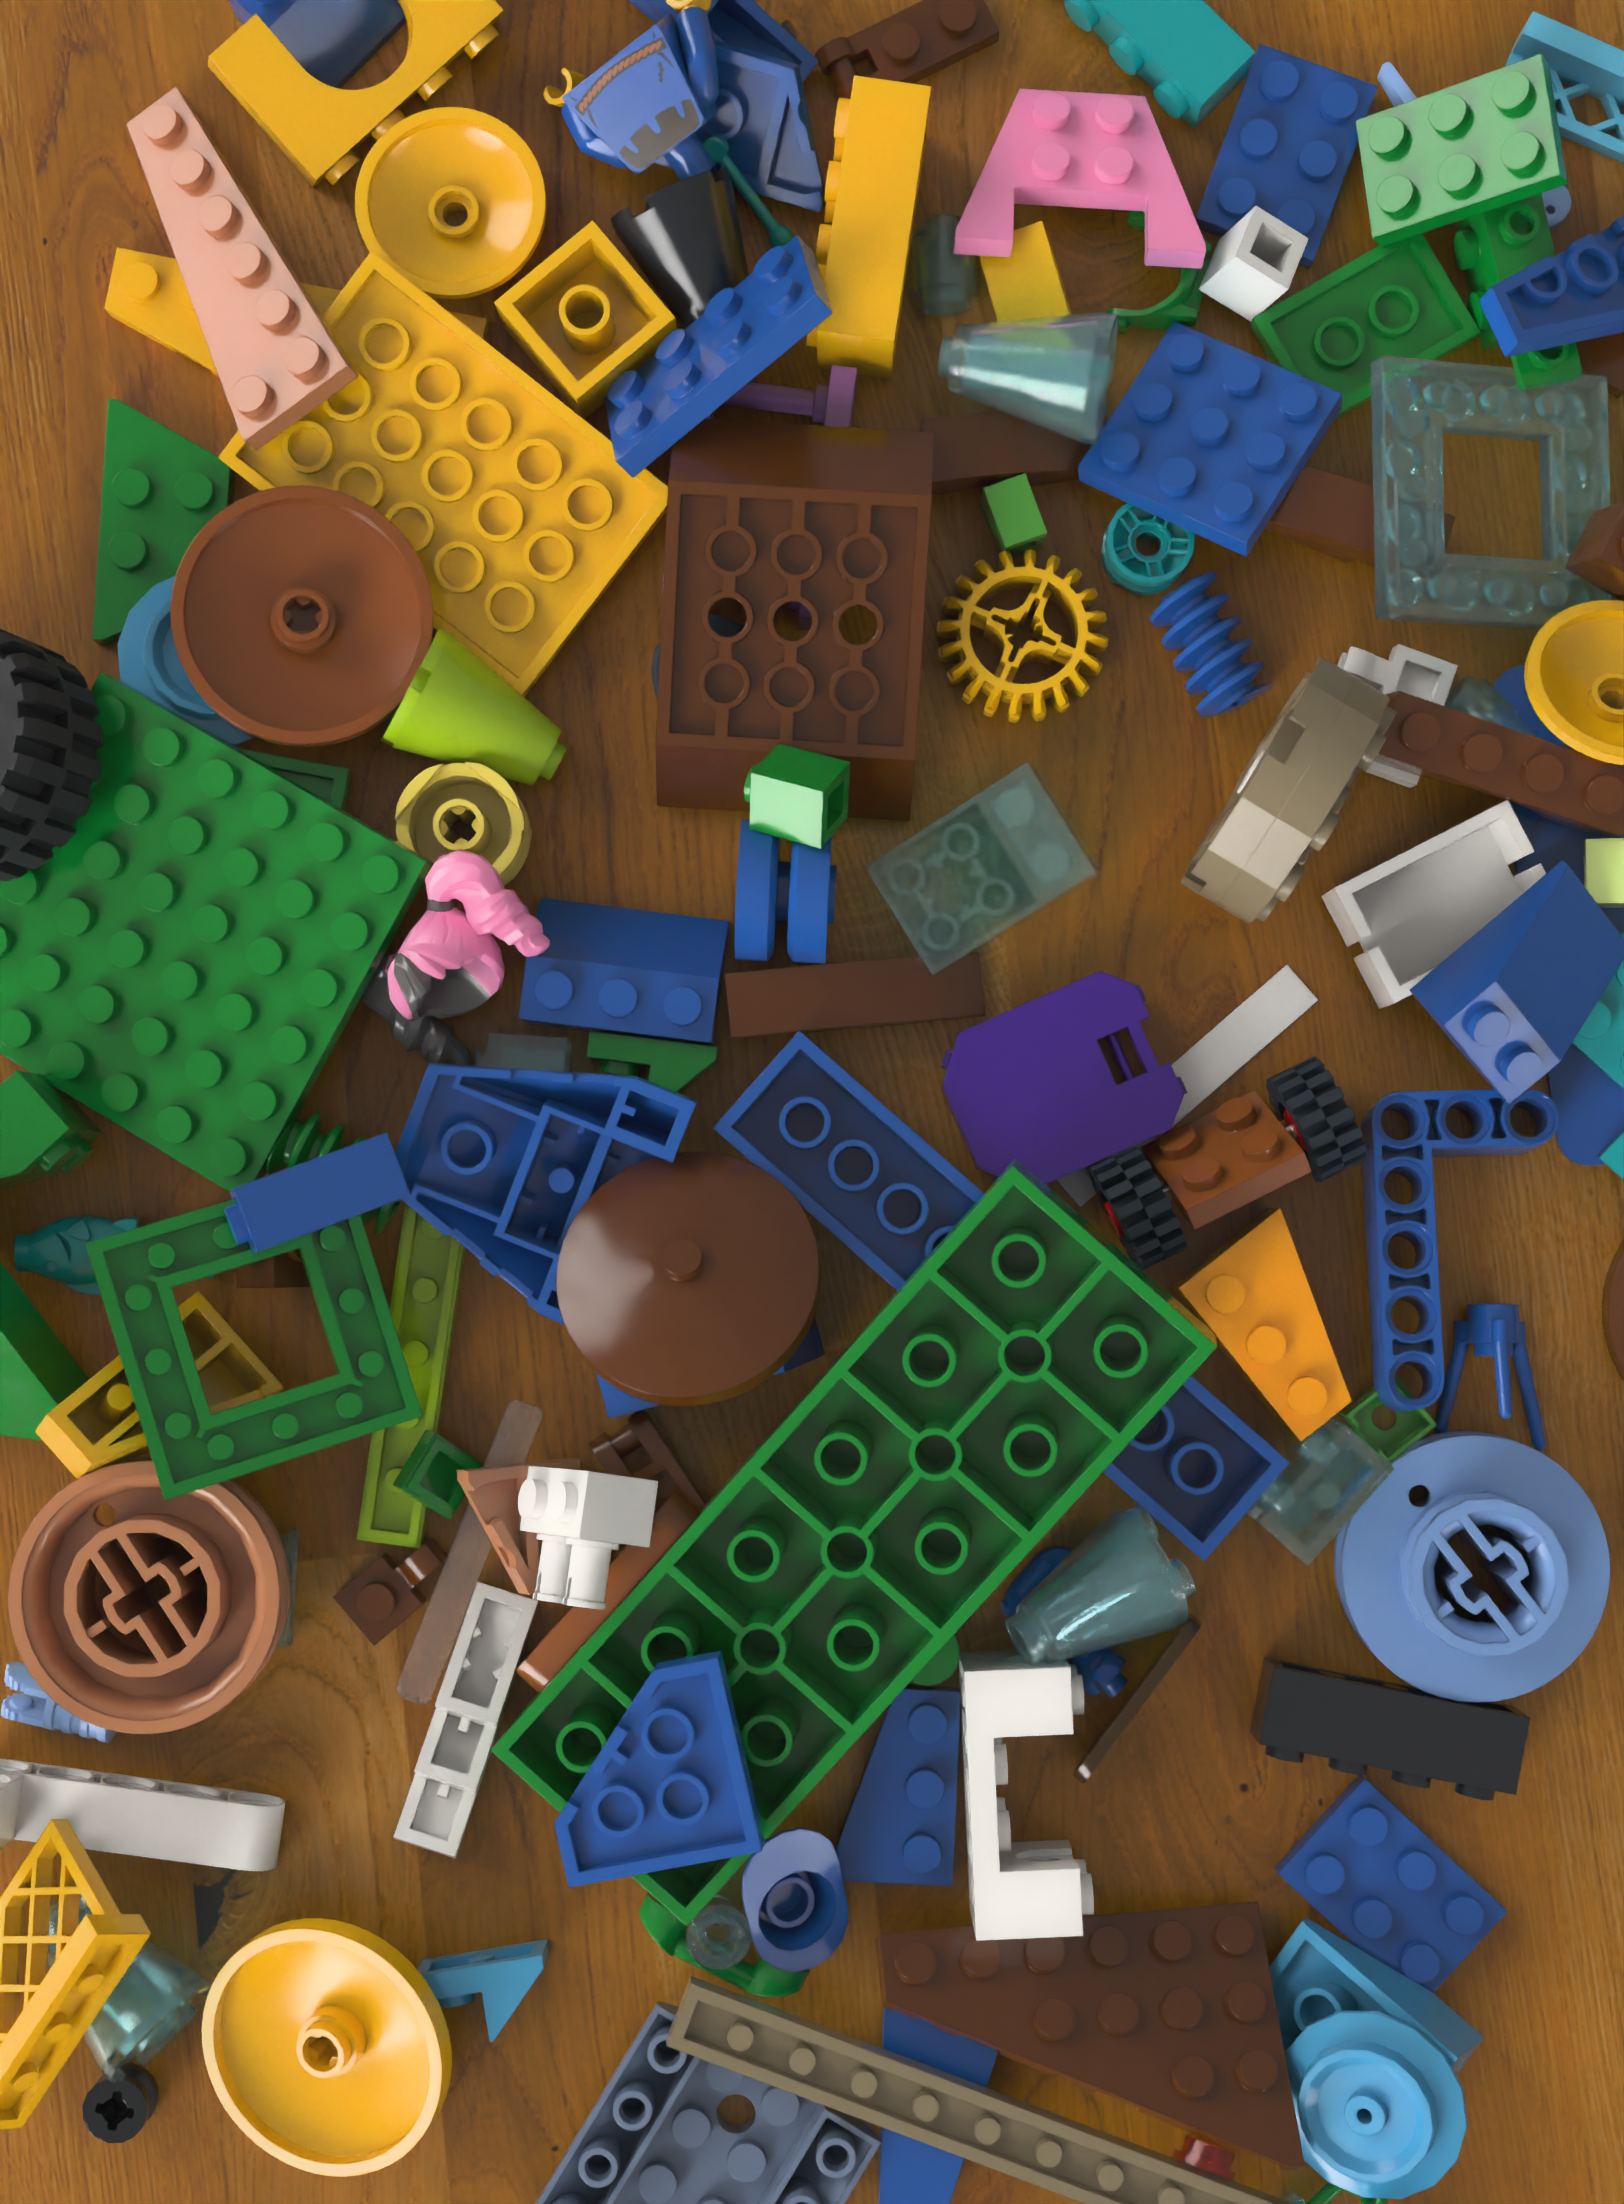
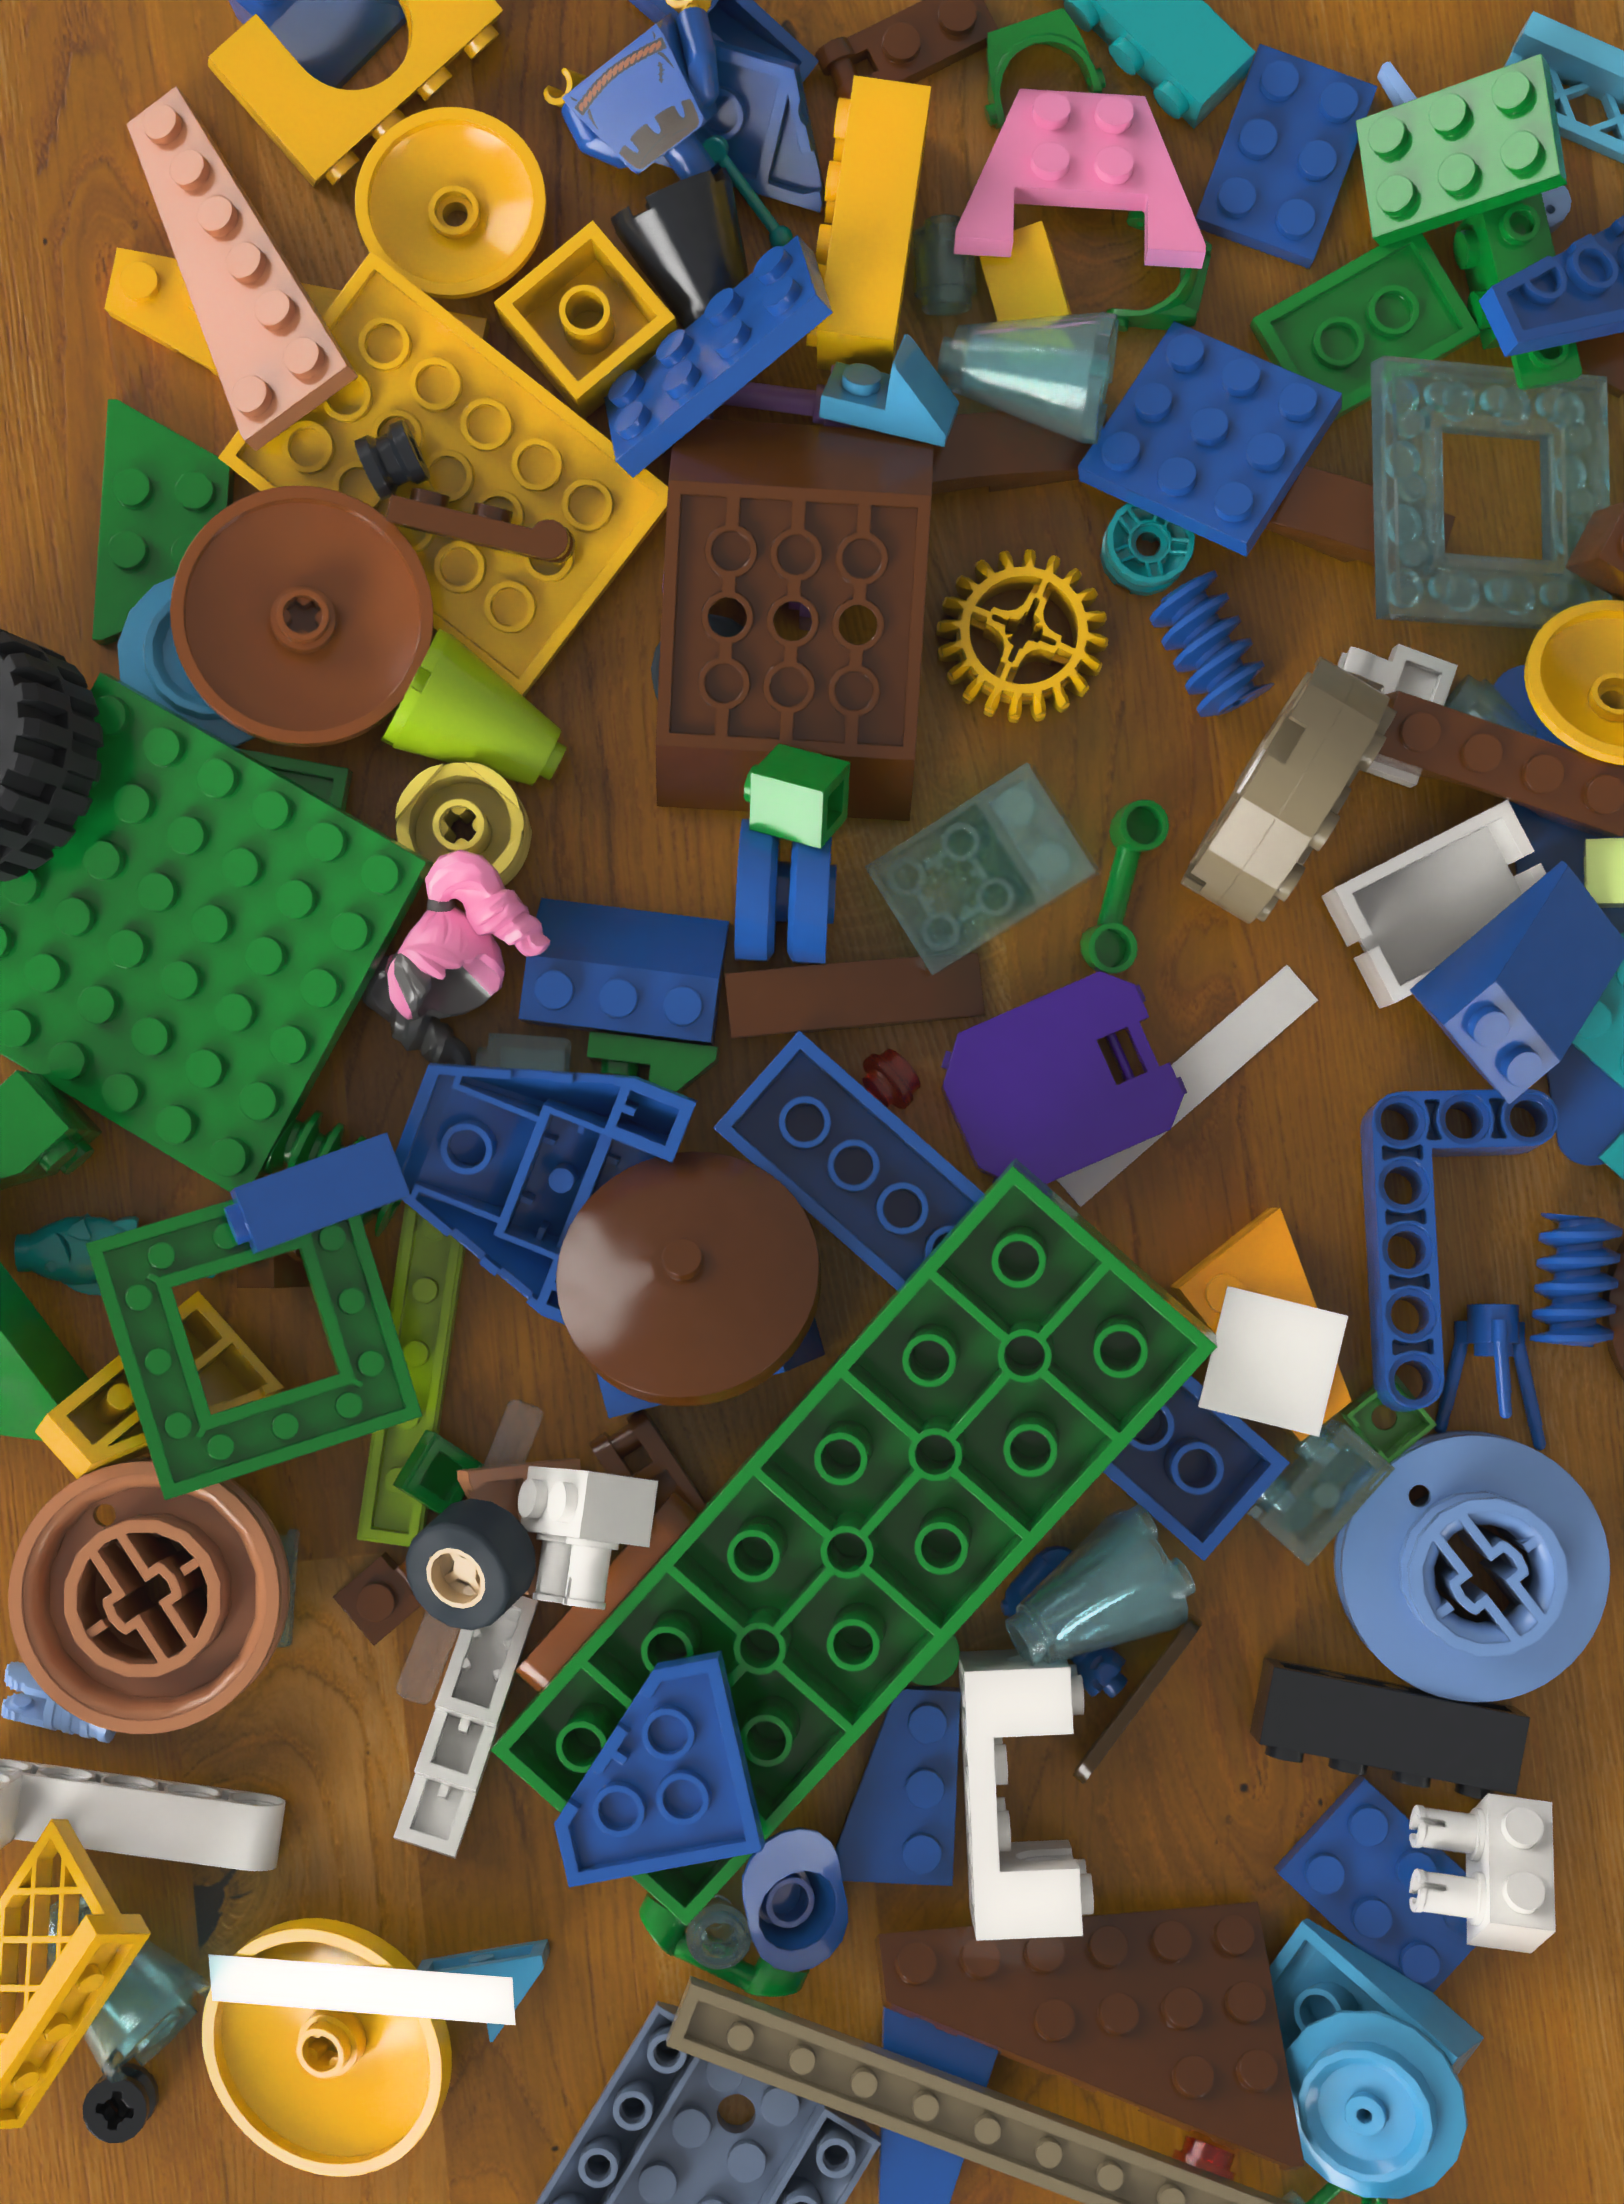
(363, 1989): none -> white sticker
(392, 459): none -> black wheel
(470, 1564): none -> black wheel
(485, 527): none -> reddish brown plate
(890, 1079): none -> clear red plate
(906, 403): none -> dark azure slope
(1013, 516): bright green piece -> none
(1049, 29): none -> green helmet
(1133, 829): none -> green bar
(1227, 1160): plate -> none
(1253, 263): white brick -> none
(1273, 1361): none -> white sticker
(1508, 1870): none -> white brick
(1576, 1280): none -> blue piece

